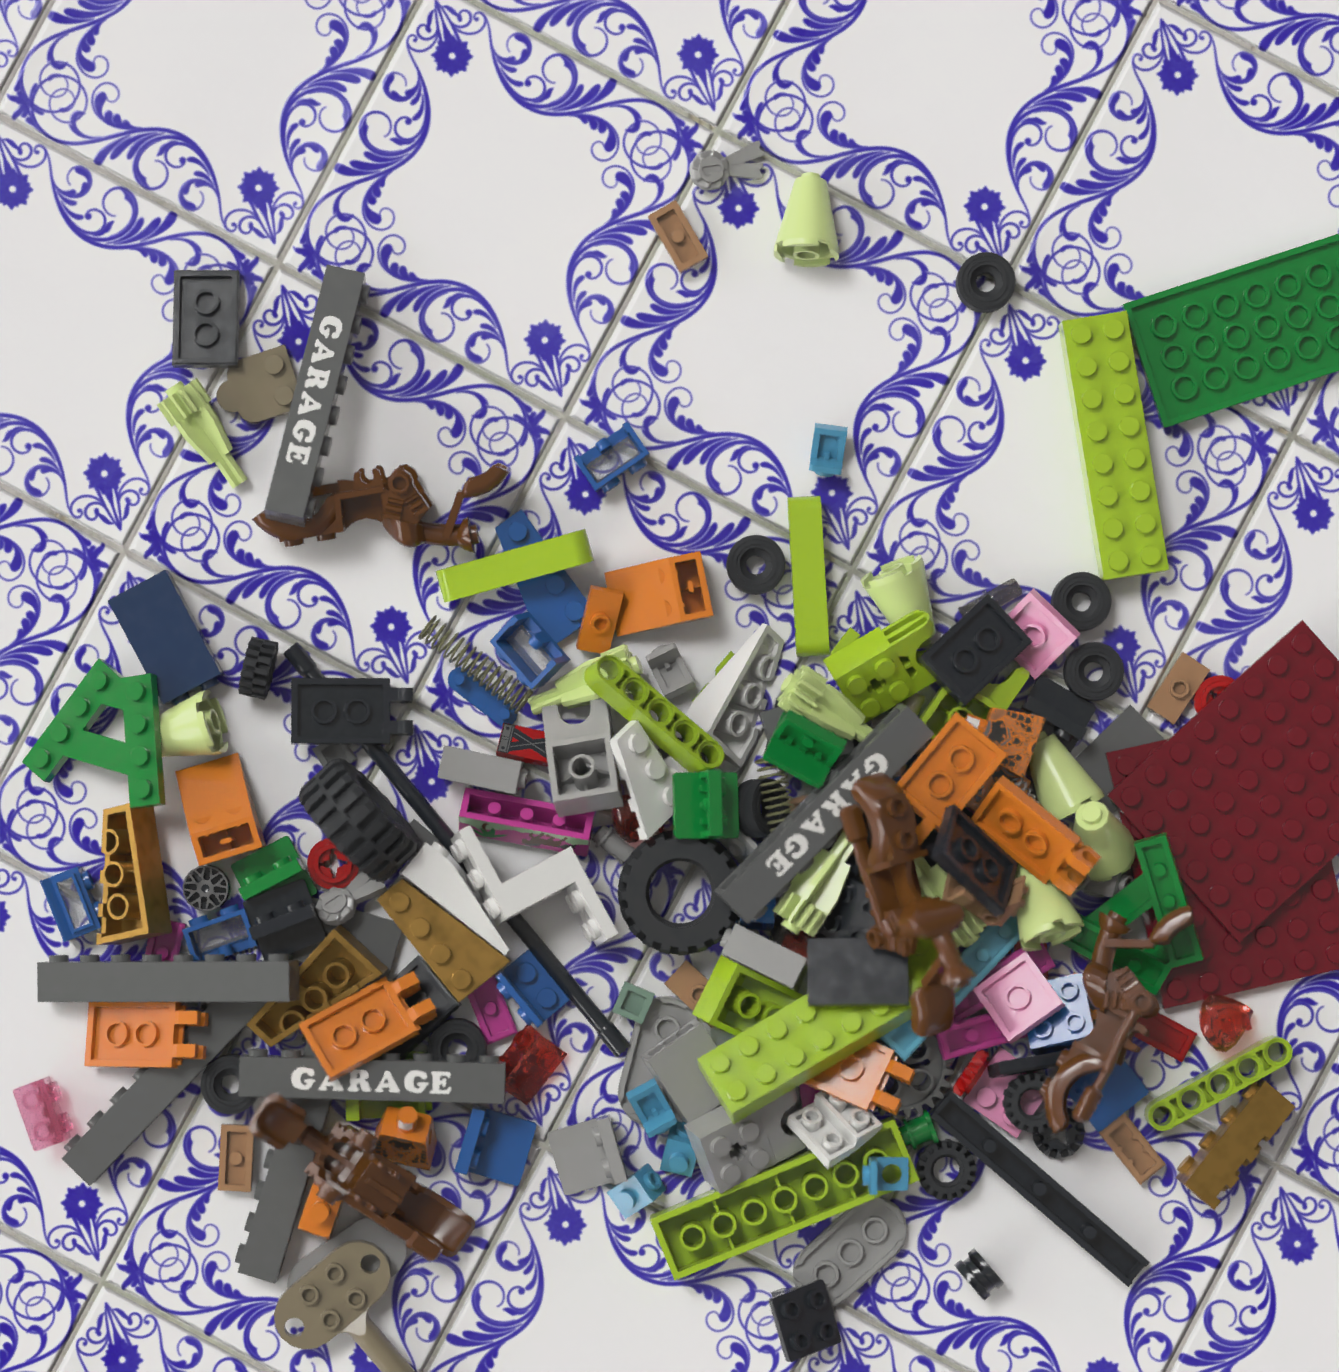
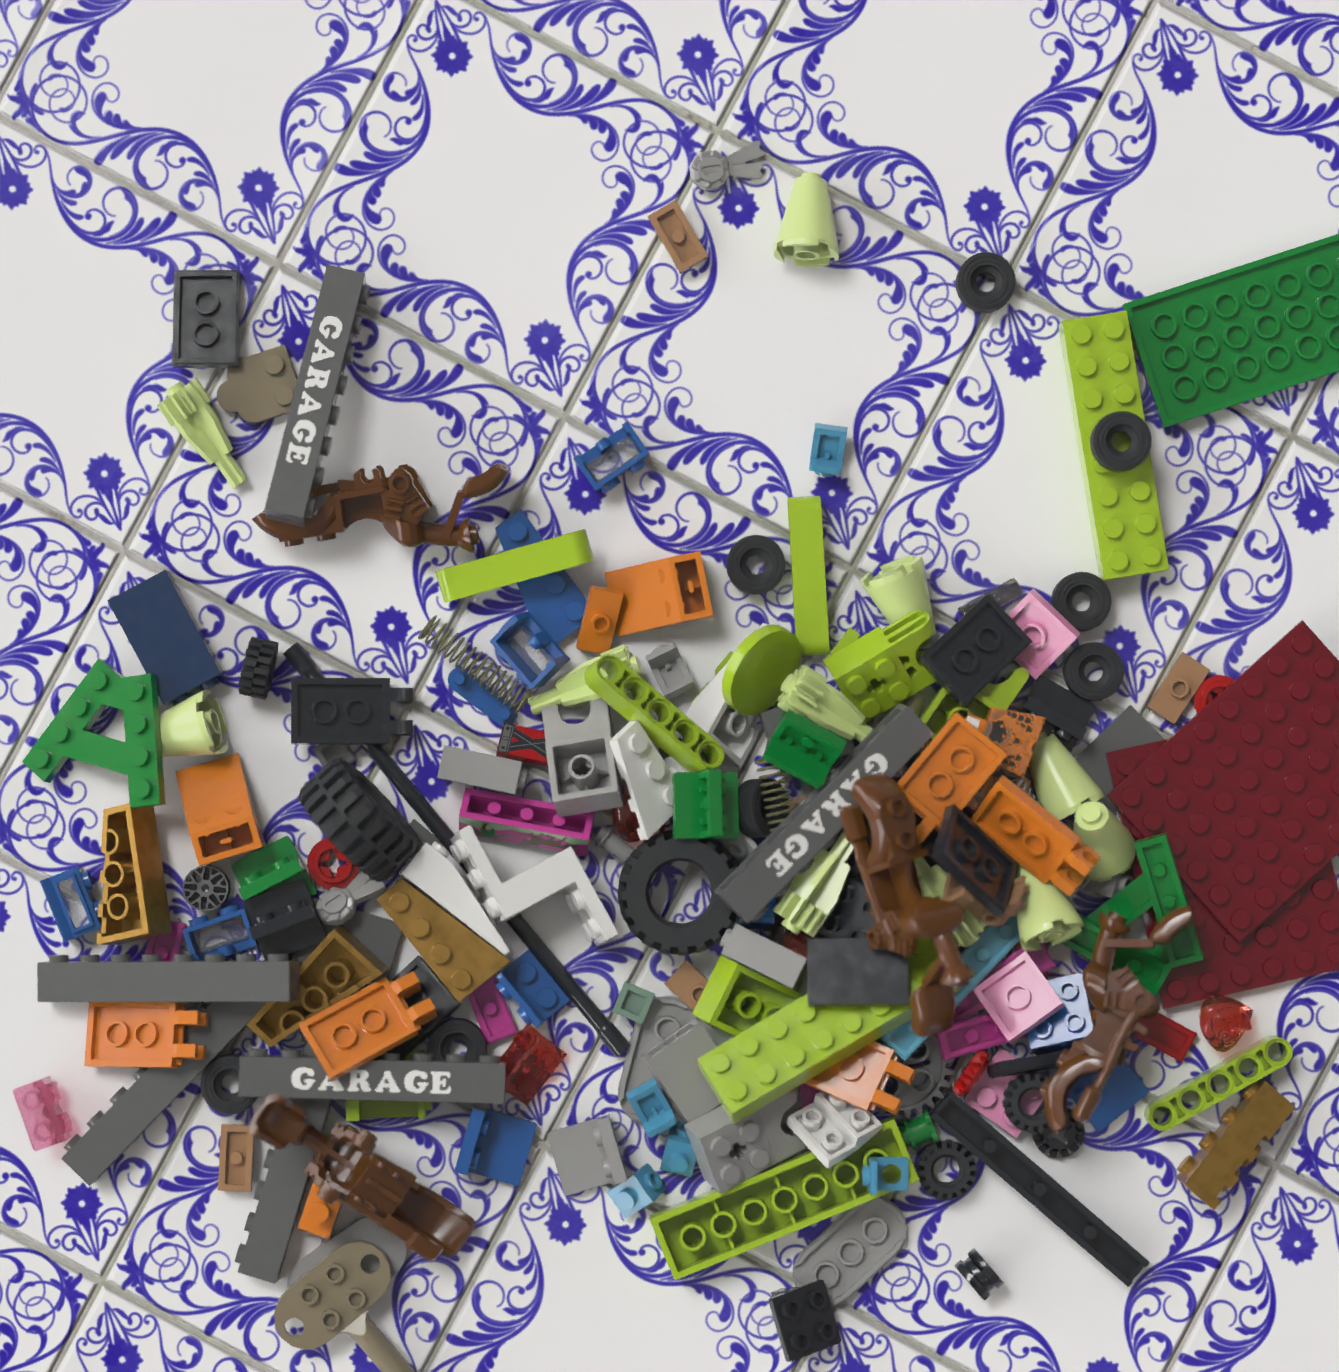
(406, 1137): orange torso -> none
(759, 668): none -> lime piece
(1132, 1148): medium nougat plate -> none
(1139, 438): none -> black tyre

